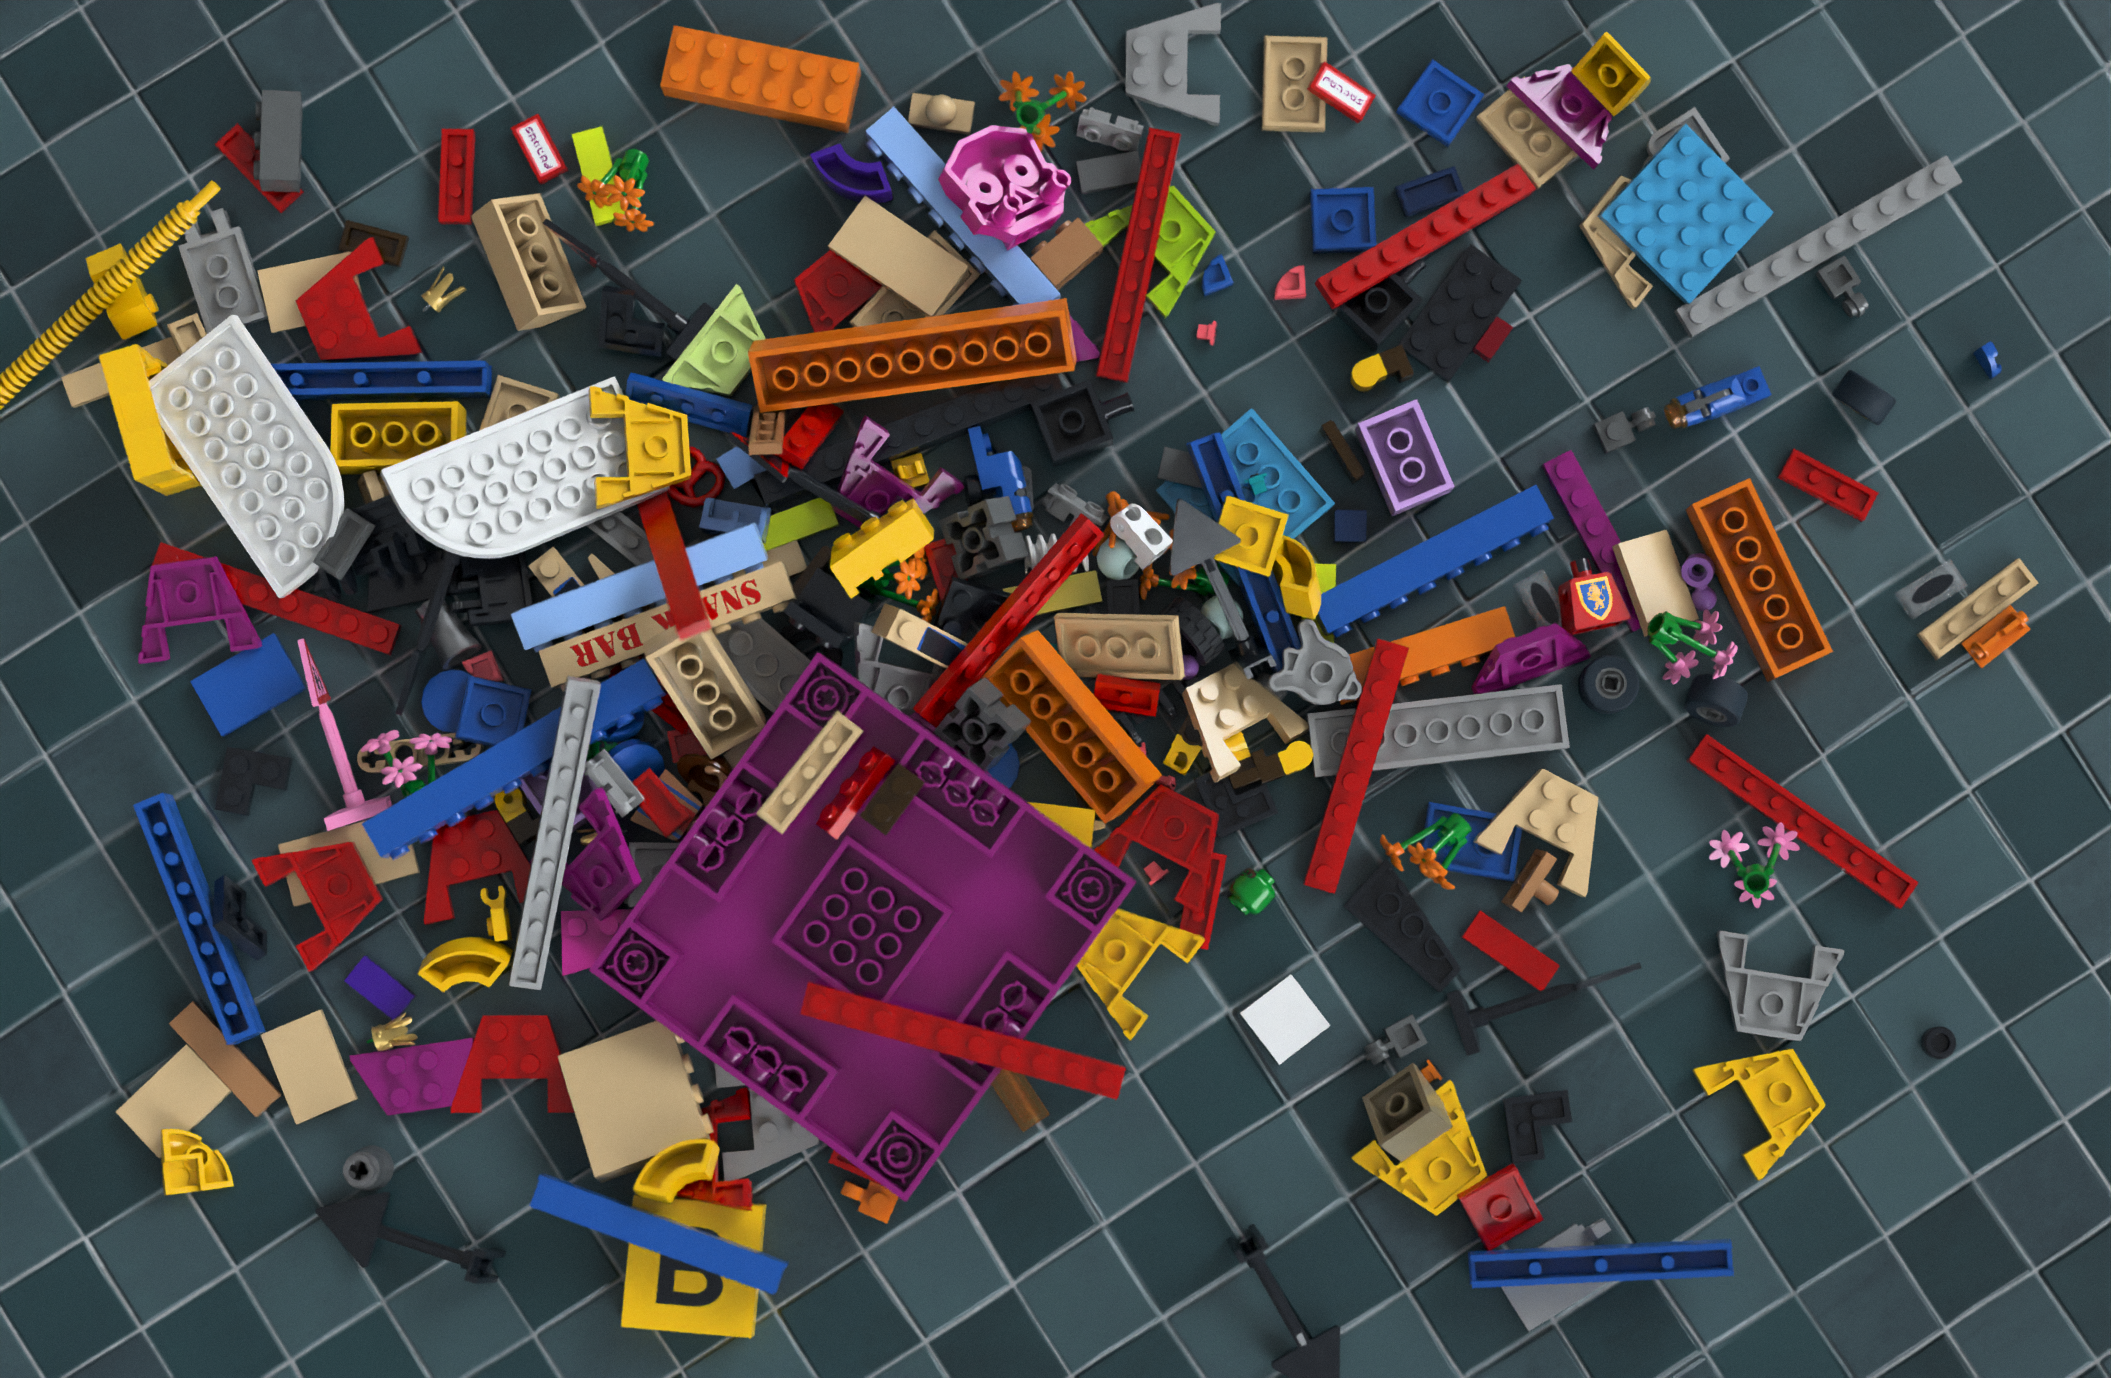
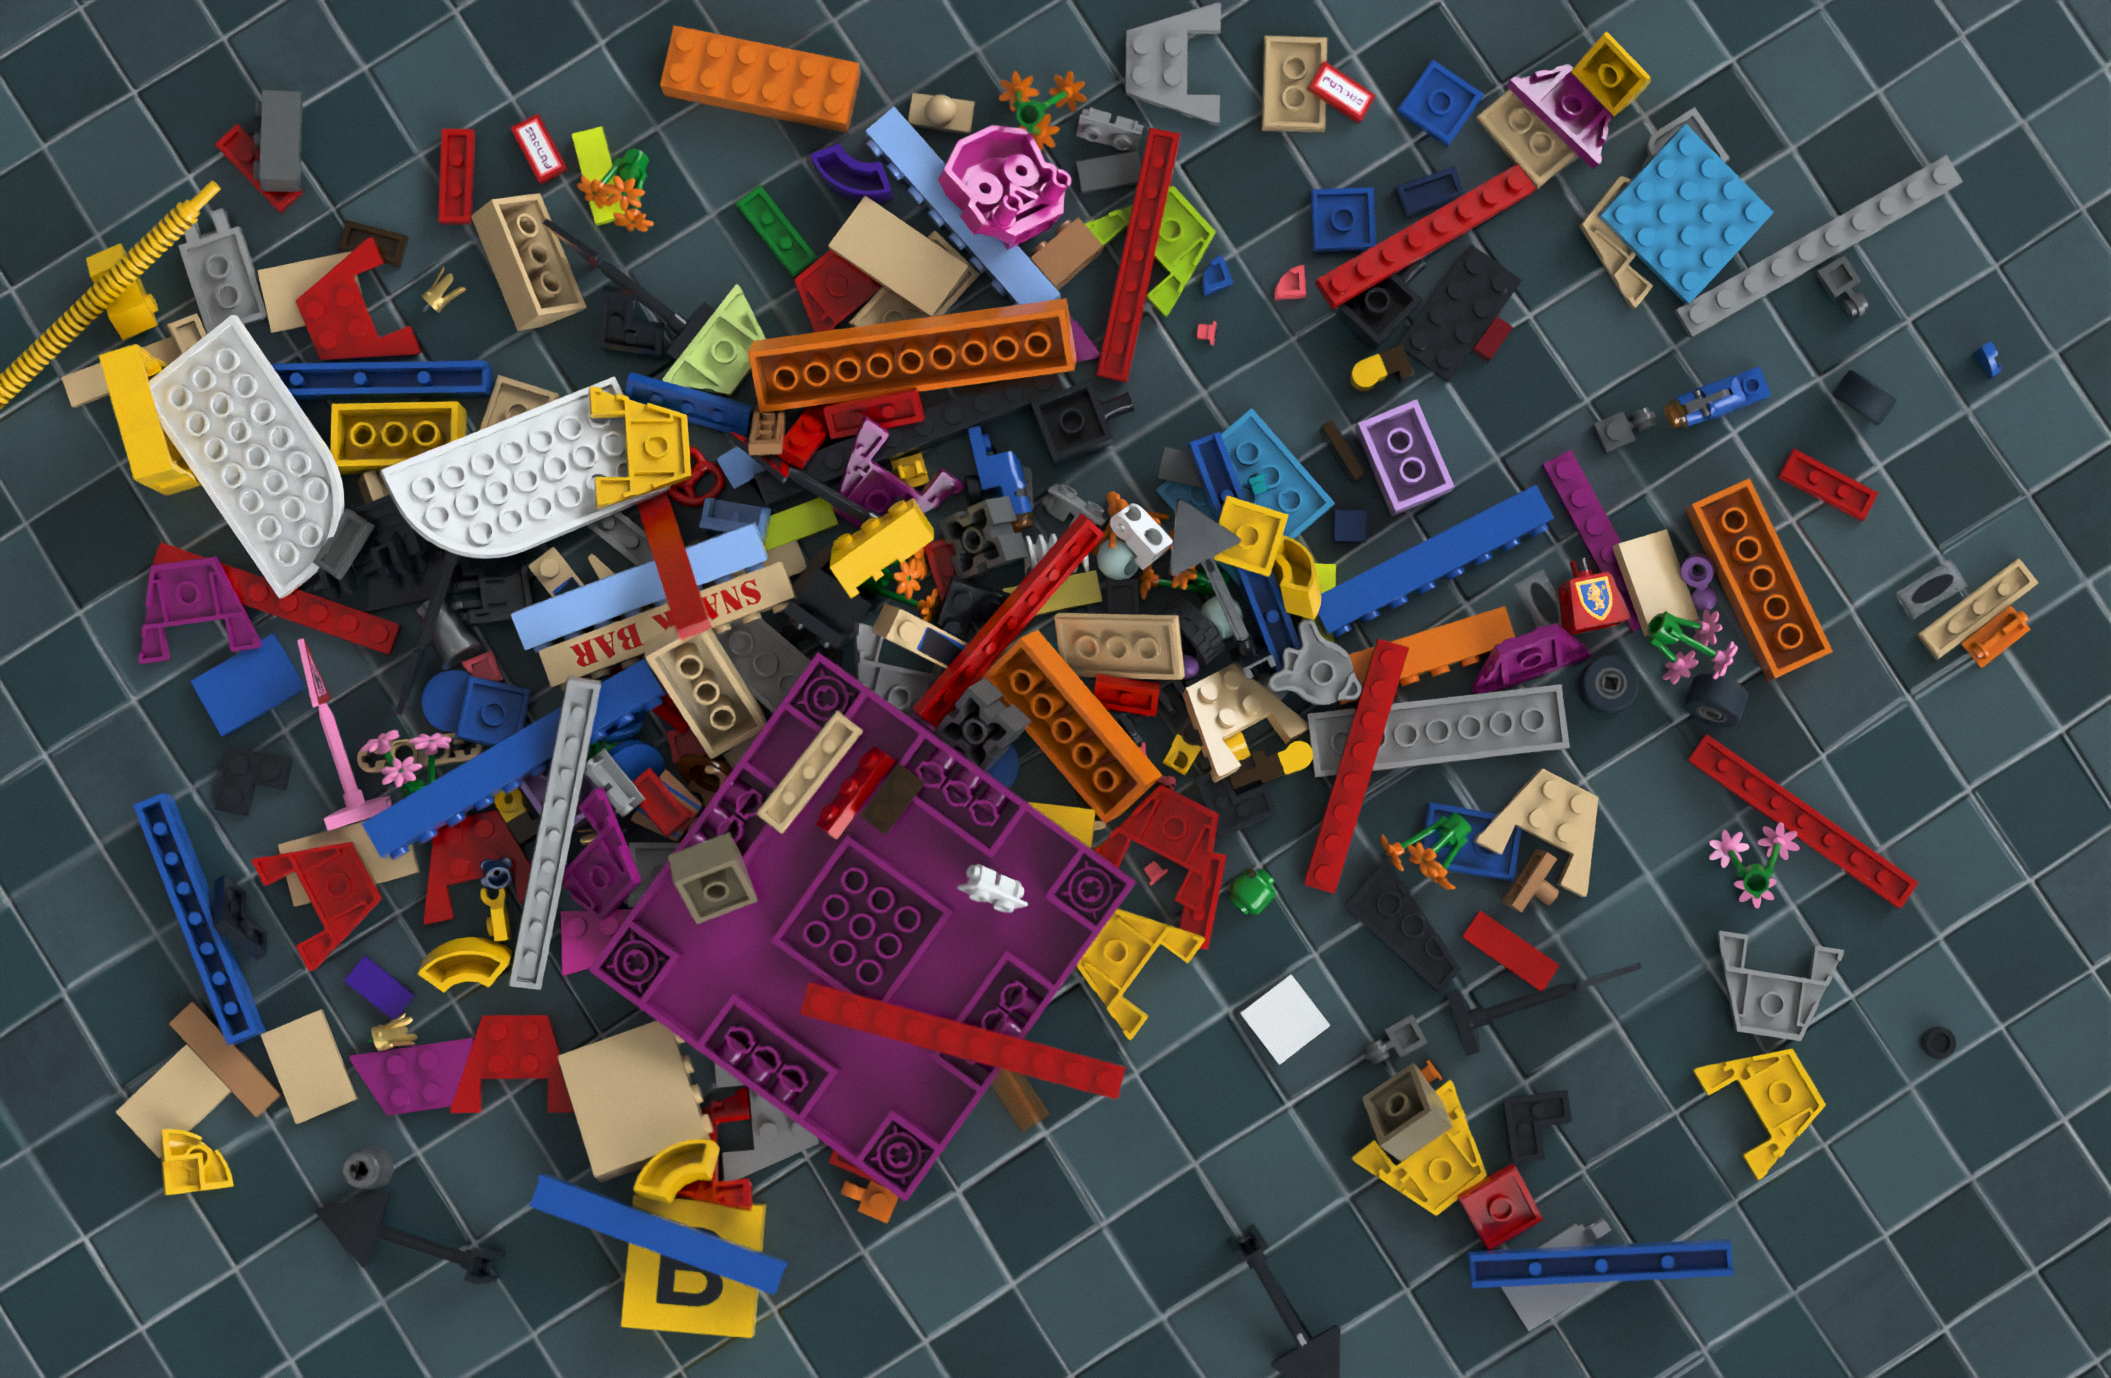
(499, 879): none -> dark blue plate
(712, 878): none -> dark tan slope
(776, 231): none -> green tile
(885, 409): none -> red plate
(1004, 894): none -> white hinge

